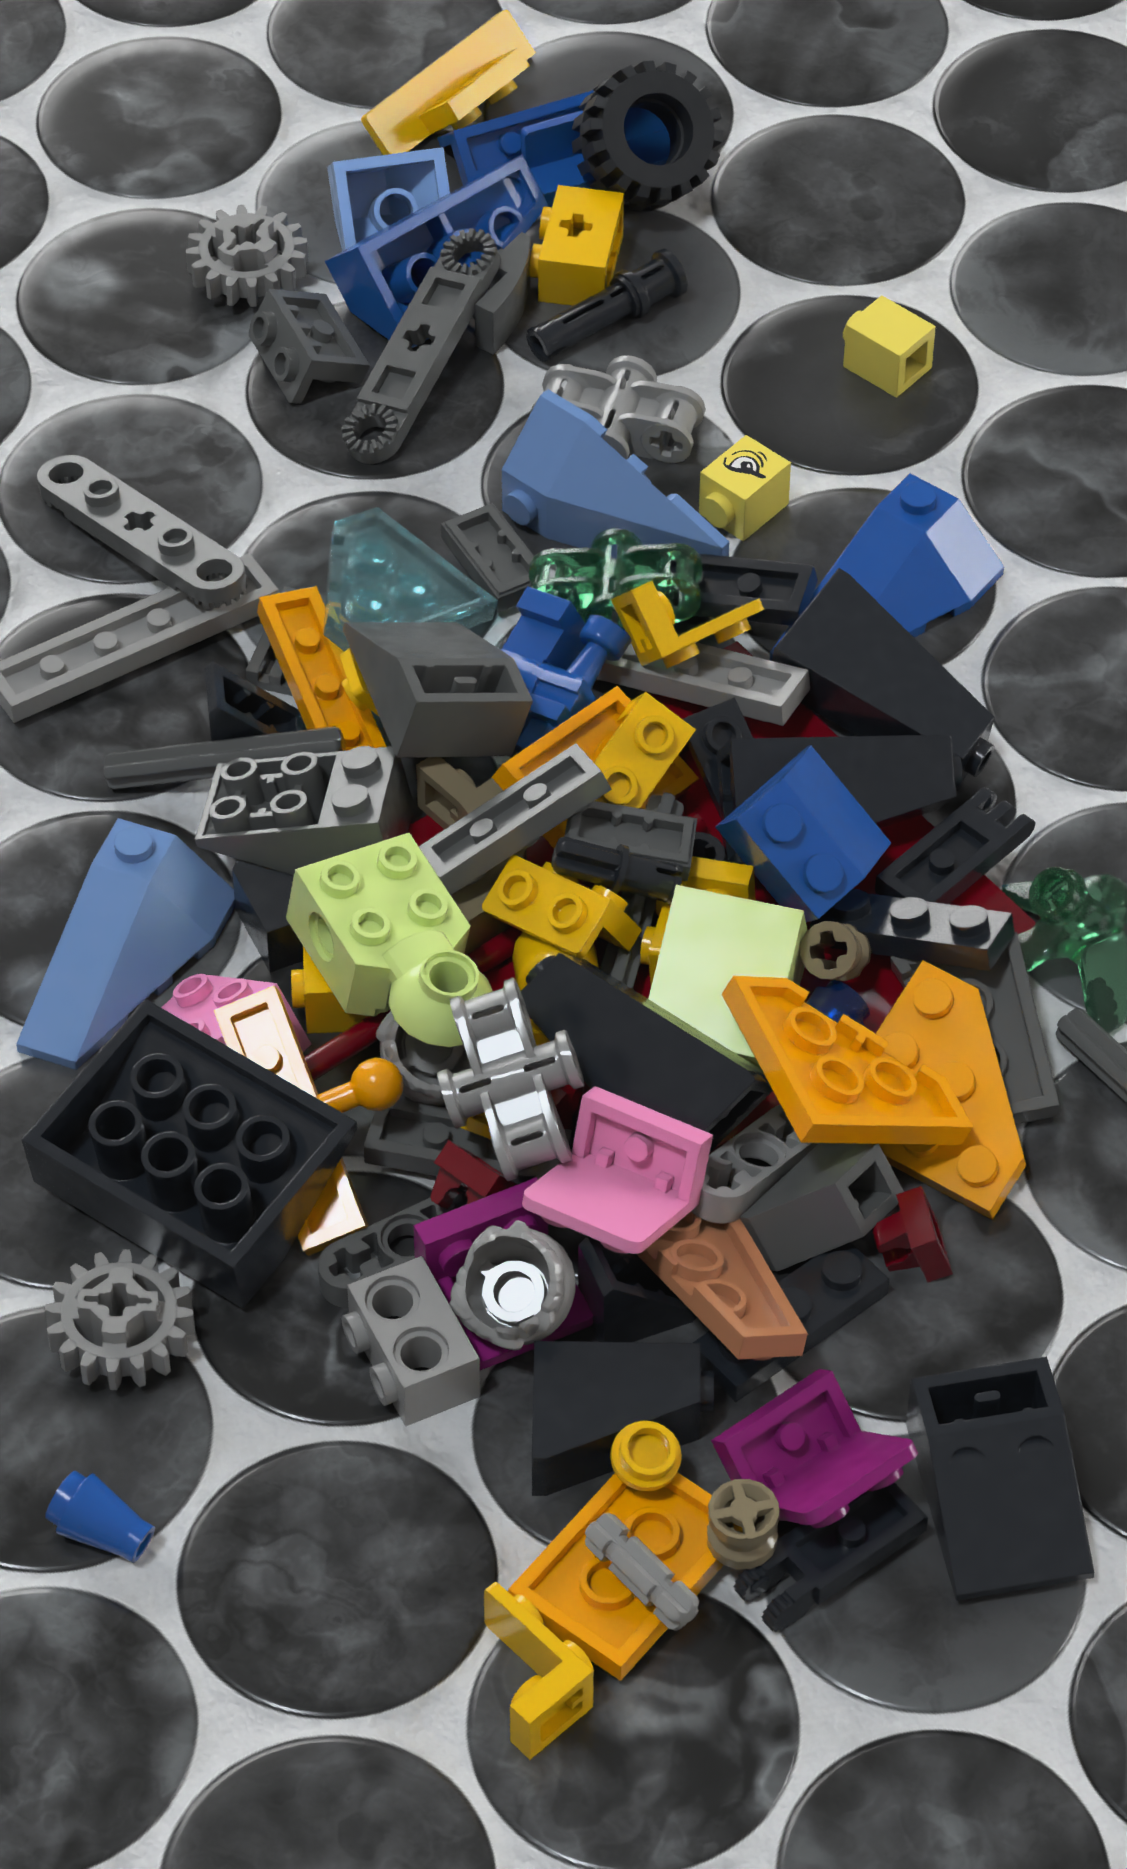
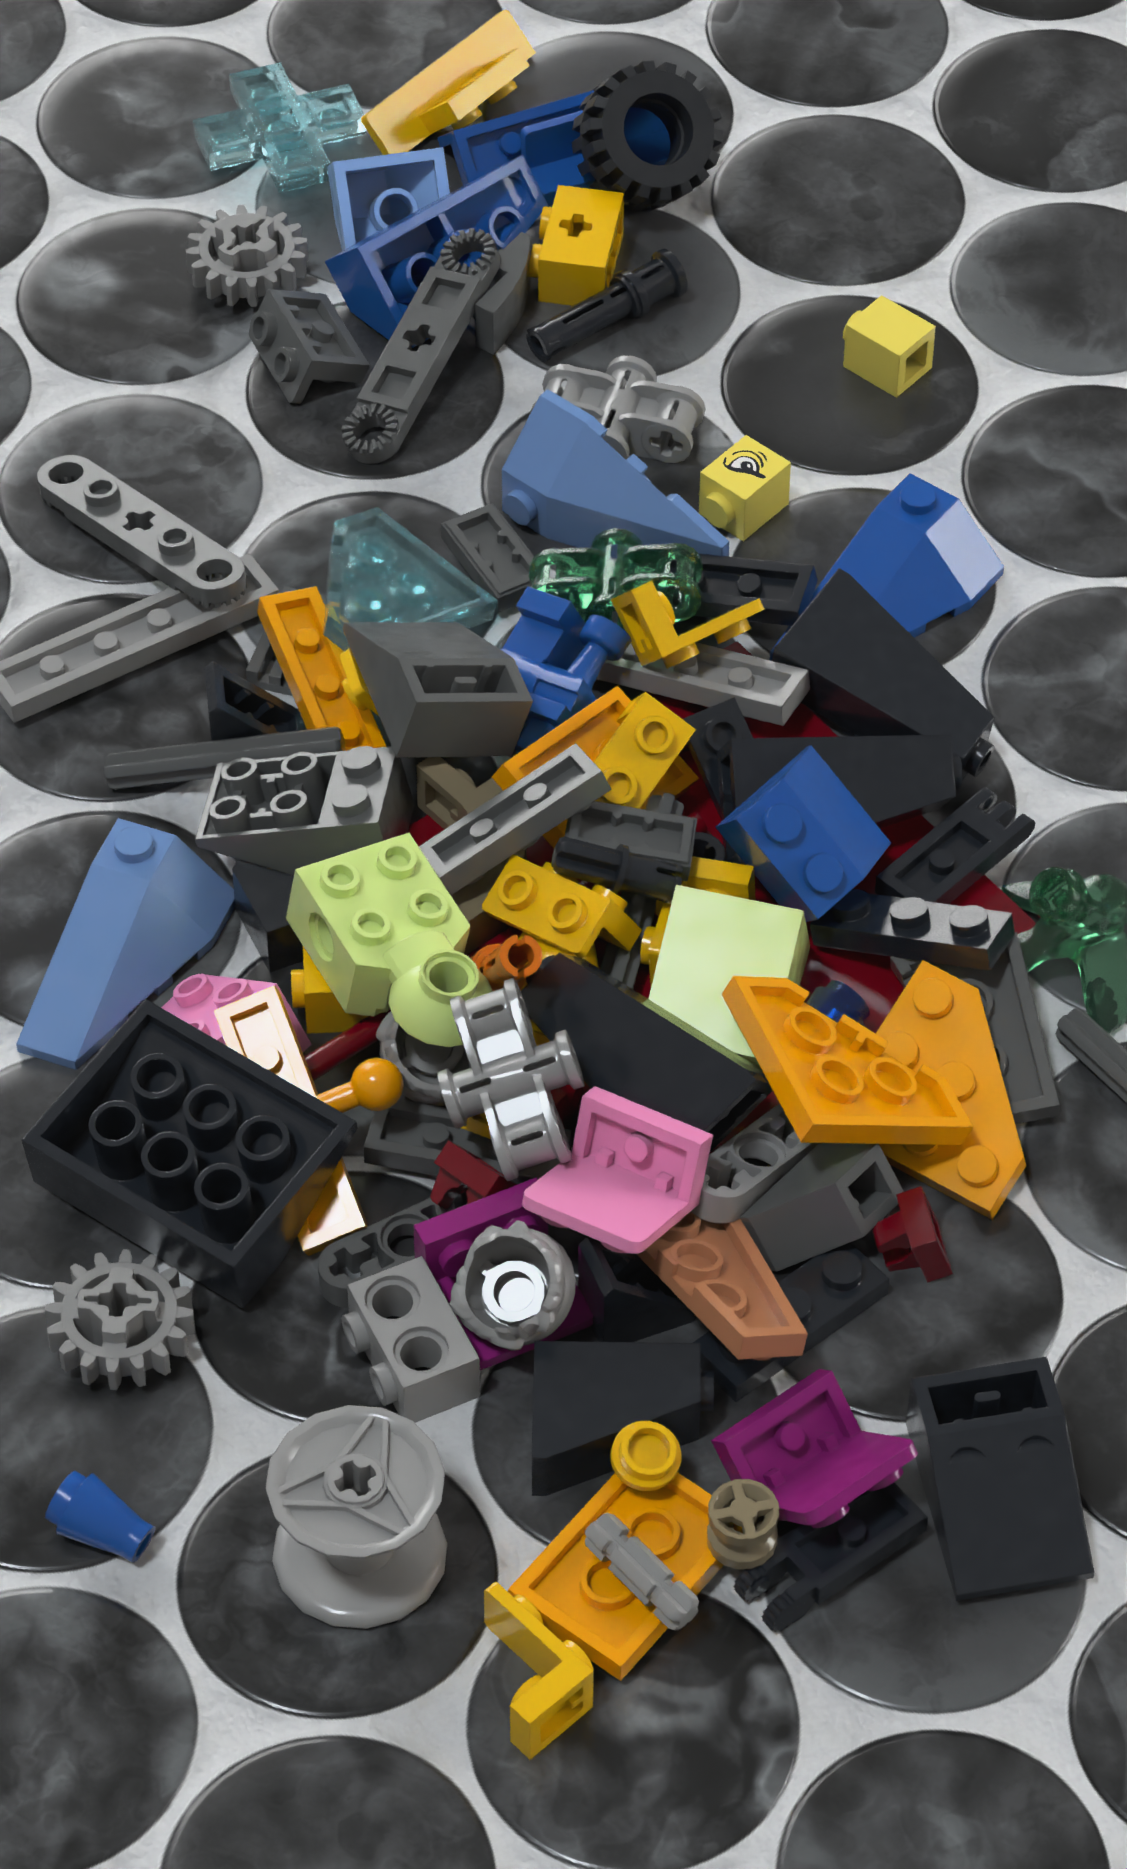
(279, 127): none -> clear light blue plate
(357, 1516): none -> light grey piece
(509, 960): none -> orange pin
(824, 936): dark tan bush -> none

